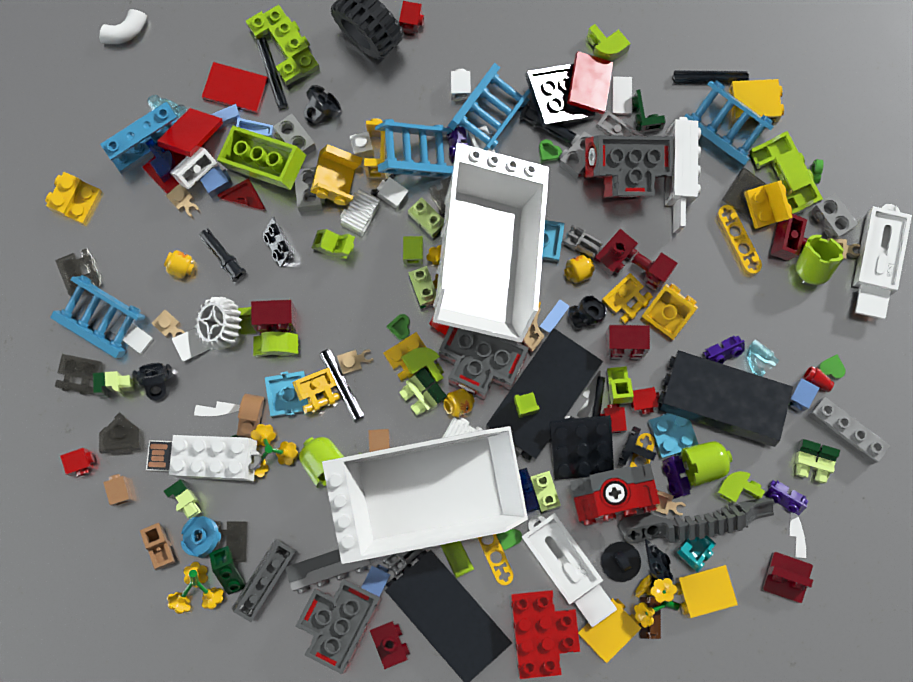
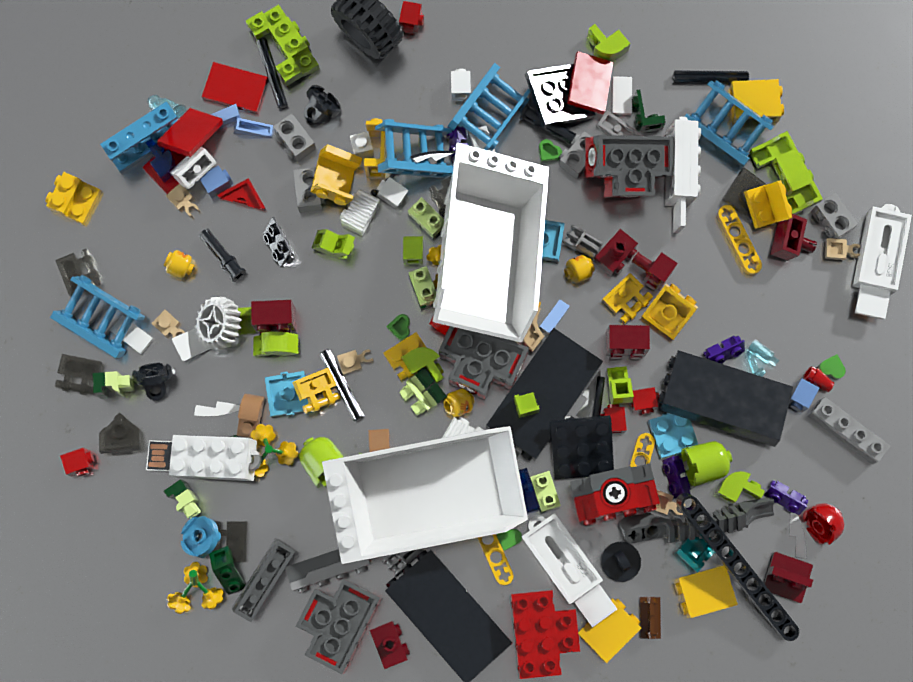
(118, 490): medium nougat brick -> none
(125, 31): white cylinder -> none
(158, 546): medium nougat brick -> none
(261, 157): lime brick -> none
(376, 580): medium blue brick -> none
(436, 155): none -> white sticker
(457, 558): lime plate -> none
(588, 312): black hair -> none
(630, 446): black tile -> none
(658, 562): black hinge -> none
(662, 591): yellow plant -> none
(744, 574): none -> black beam
(815, 457): yellowish green hips -> none
(817, 169): bright green tile -> none
(819, 260): lime cylinder -> none
(824, 522): none -> red cylinder

